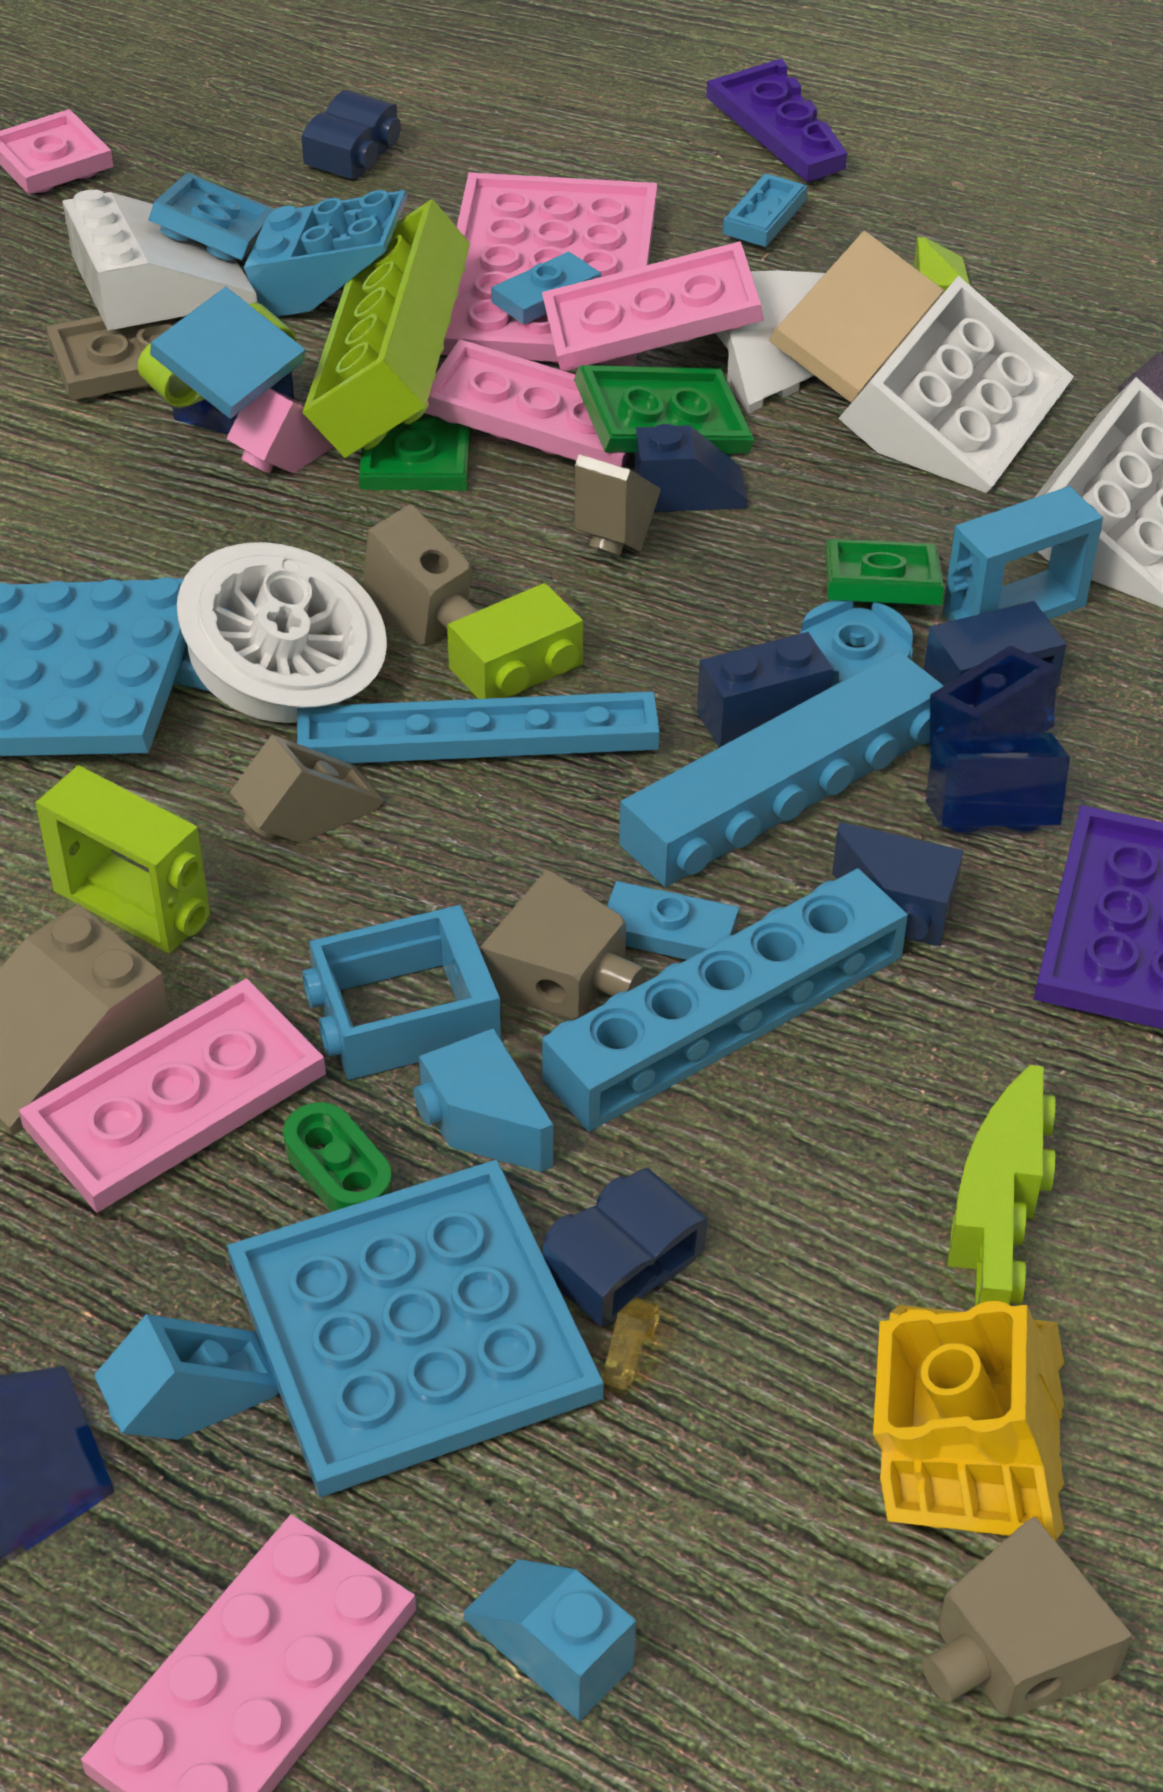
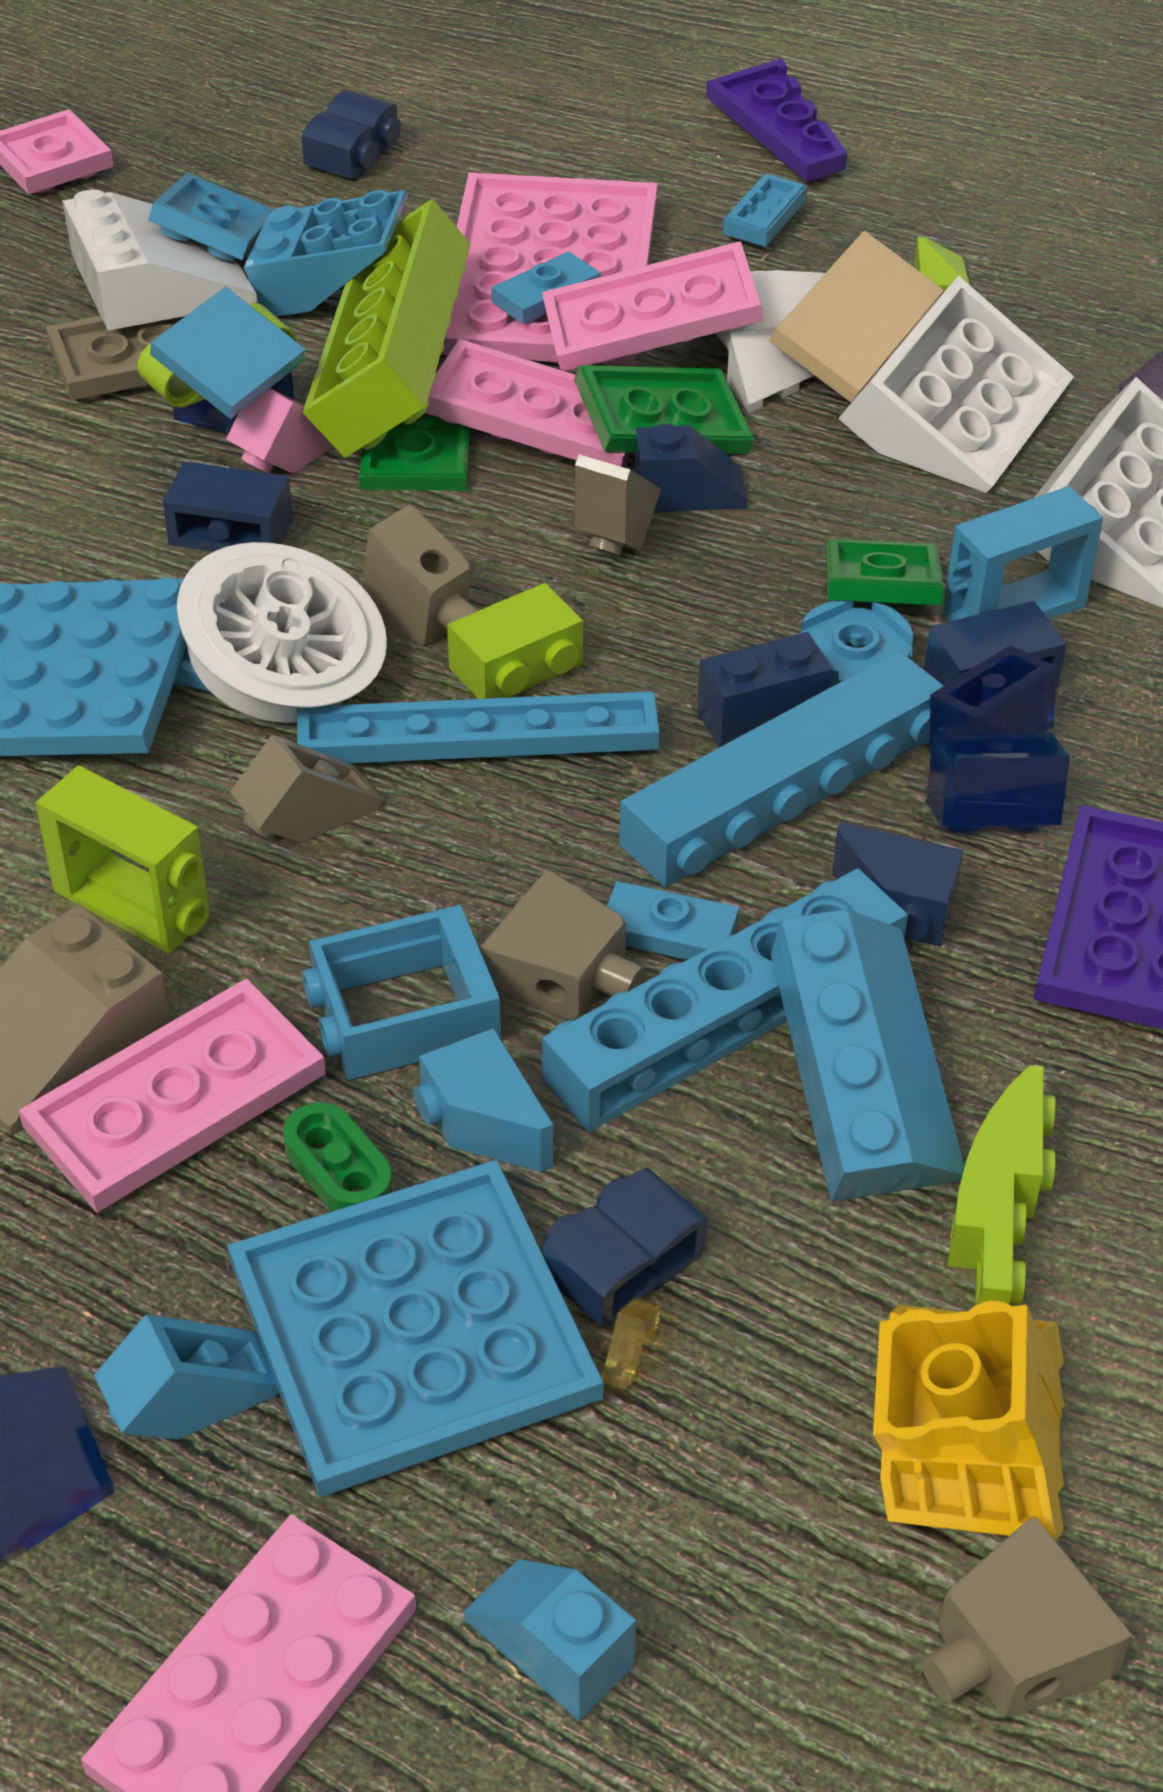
(226, 507): none -> dark blue brick
(864, 1055): none -> dark azure slope

